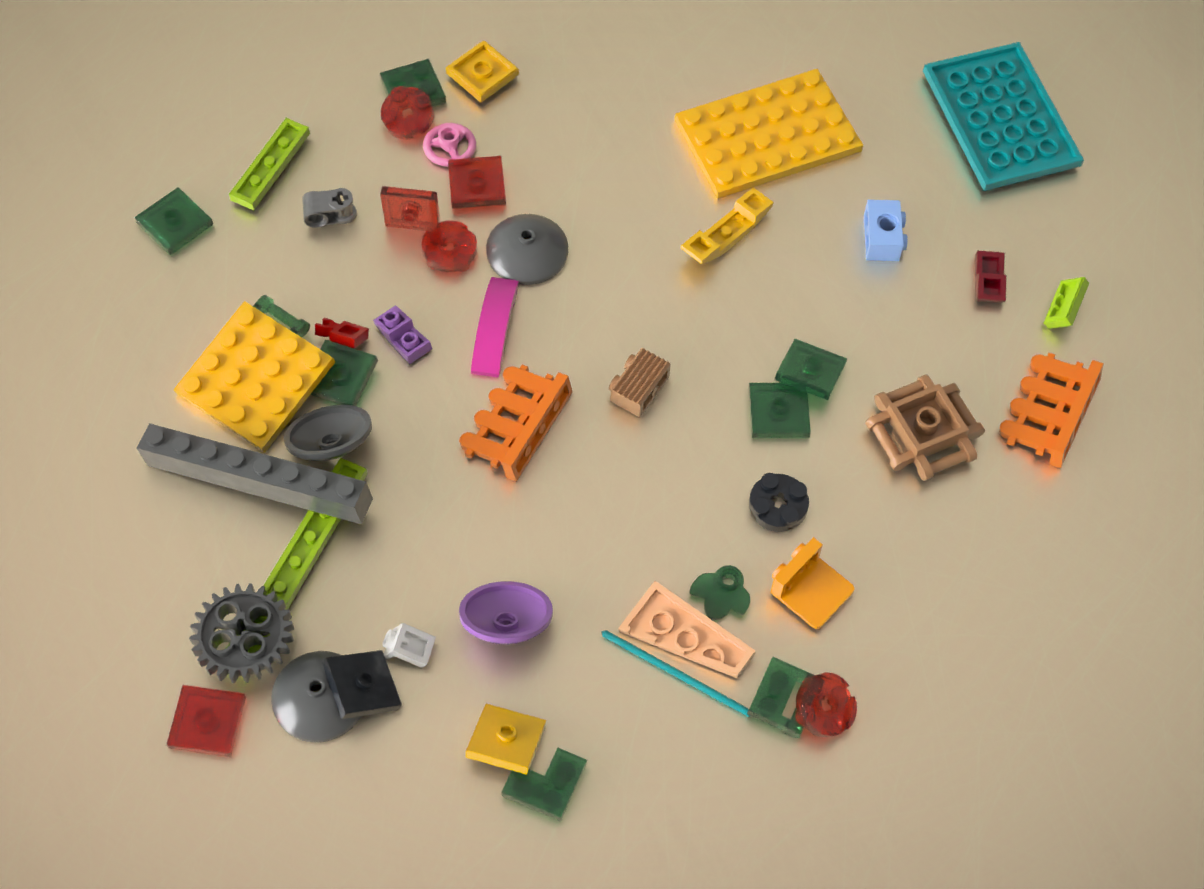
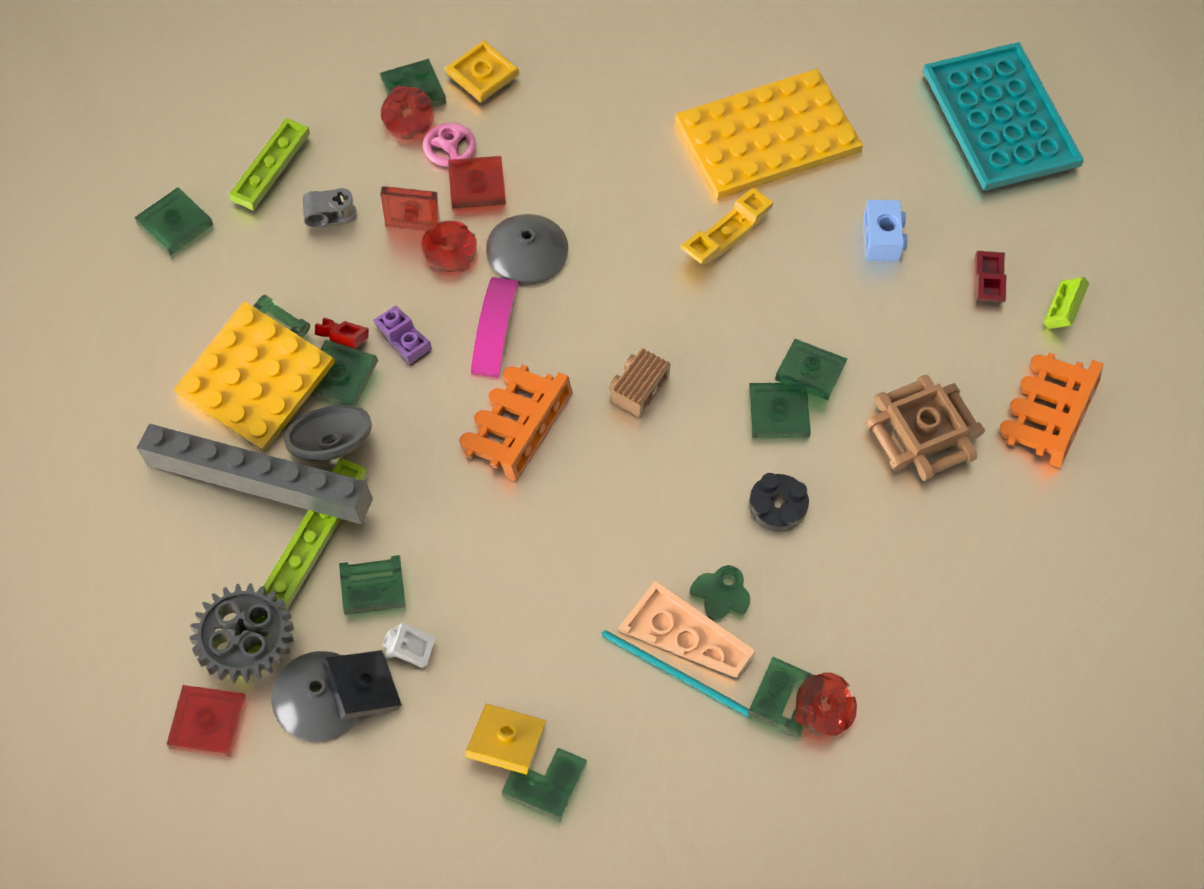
(375, 592): none -> clear green plate
(505, 612): medium lavender dish -> none
(810, 585): light orange bracket -> none

